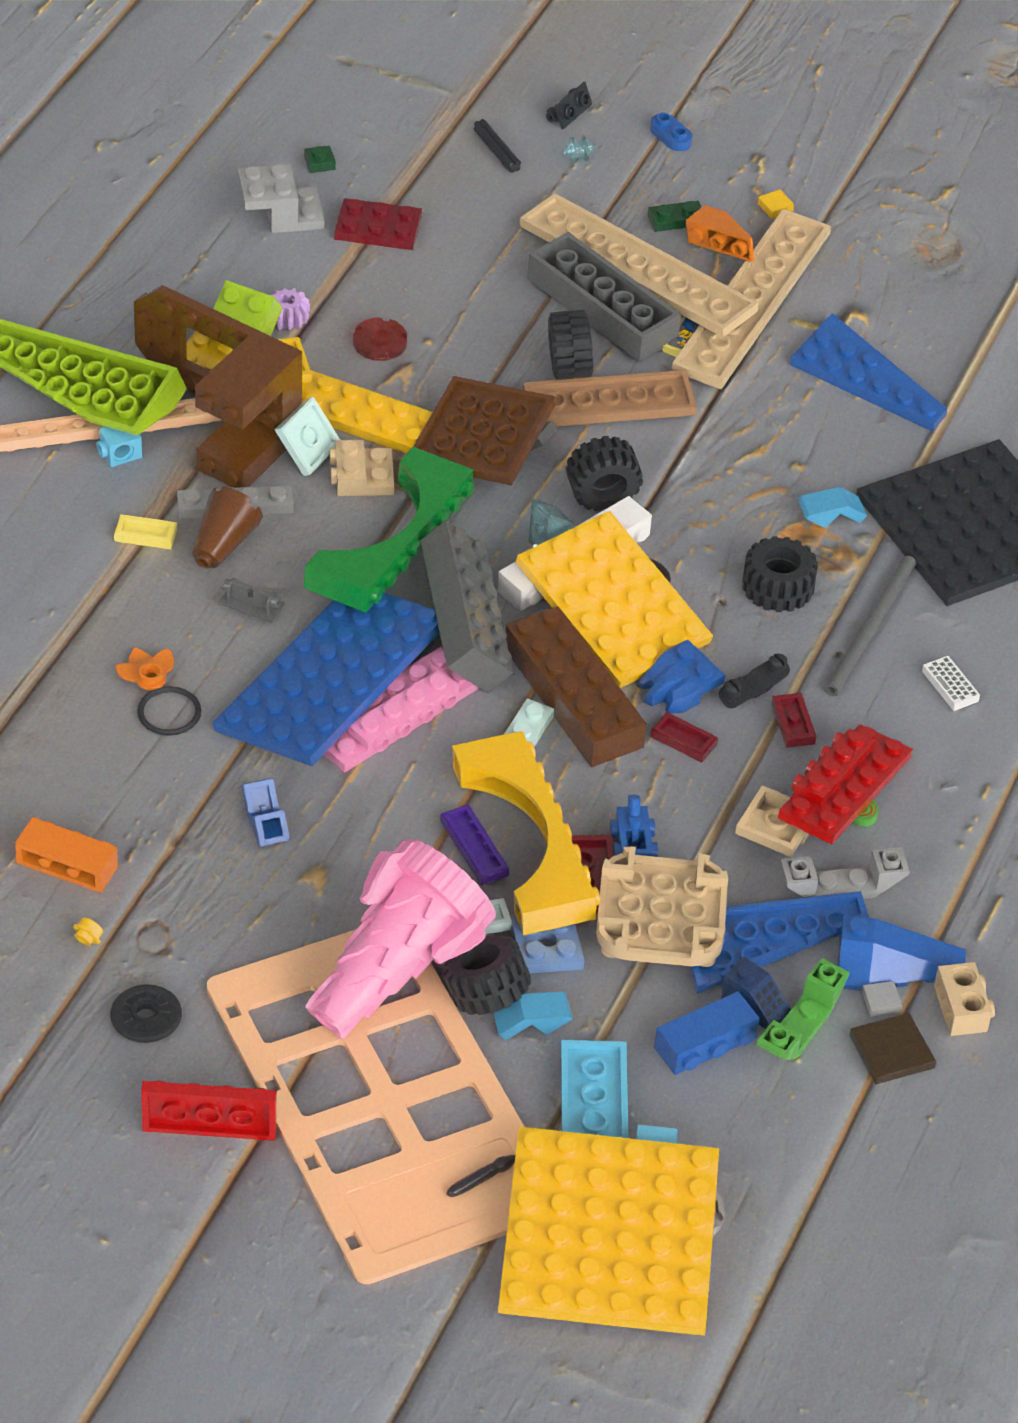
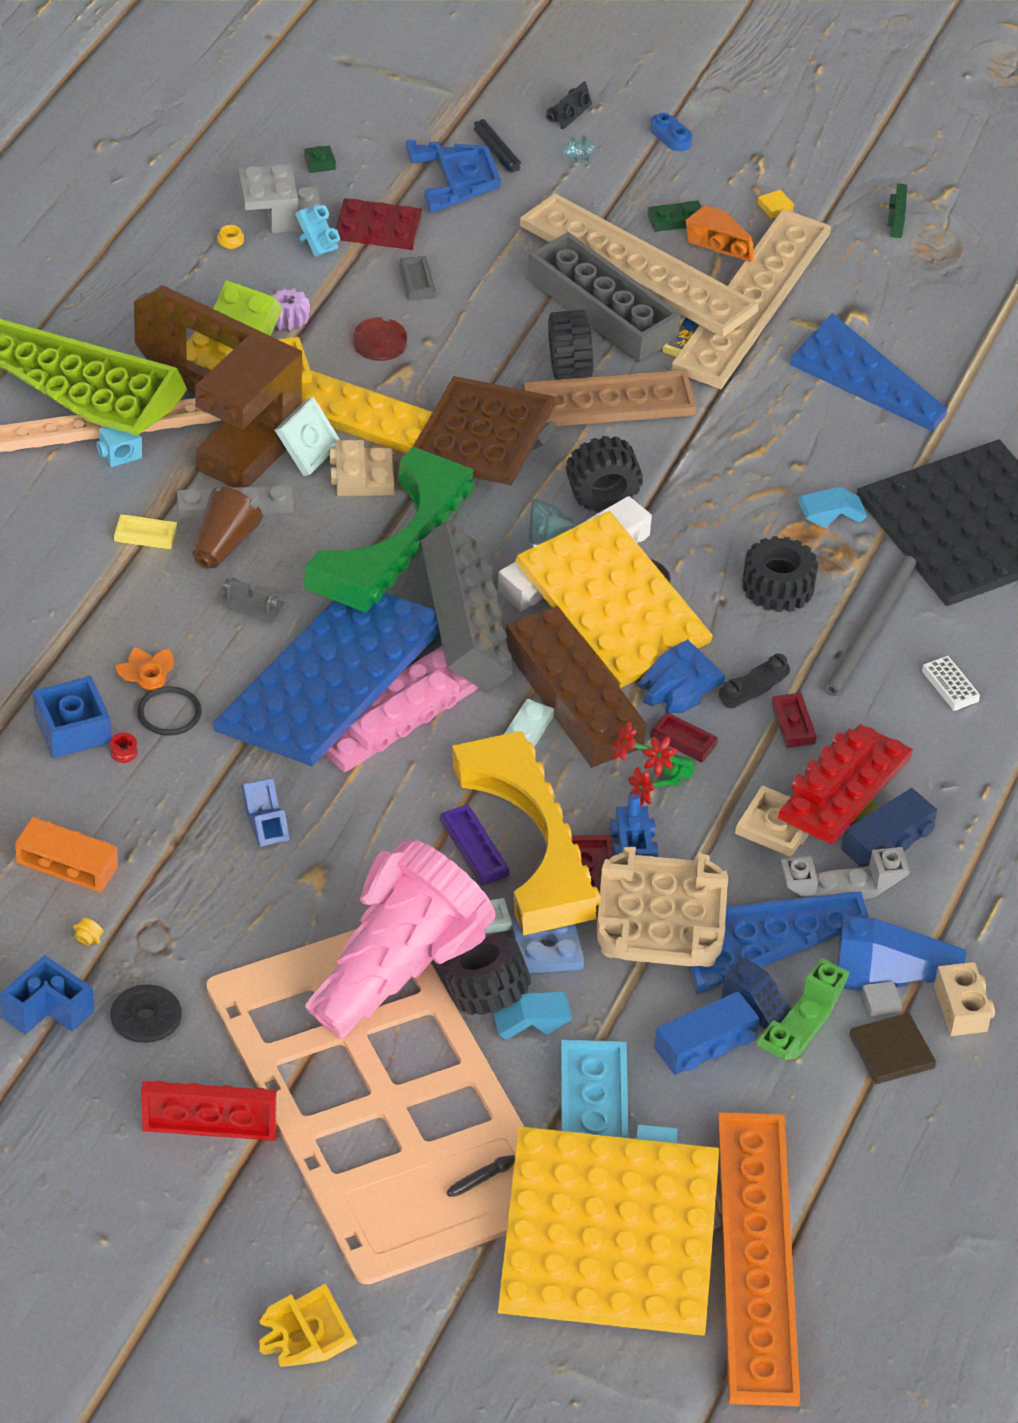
(46, 991): none -> blue brick
(72, 716): none -> blue brick
(123, 755): none -> red bush
(230, 237): none -> yellow plate
(306, 1329): none -> yellow plate
(316, 230): none -> medium azure hips
(417, 278): none -> dark grey tile
(466, 168): none -> blue wing
(664, 759): none -> red plant
(757, 1260): none -> orange plate
(890, 826): none -> dark blue brick
(898, 209): none -> dark green plate

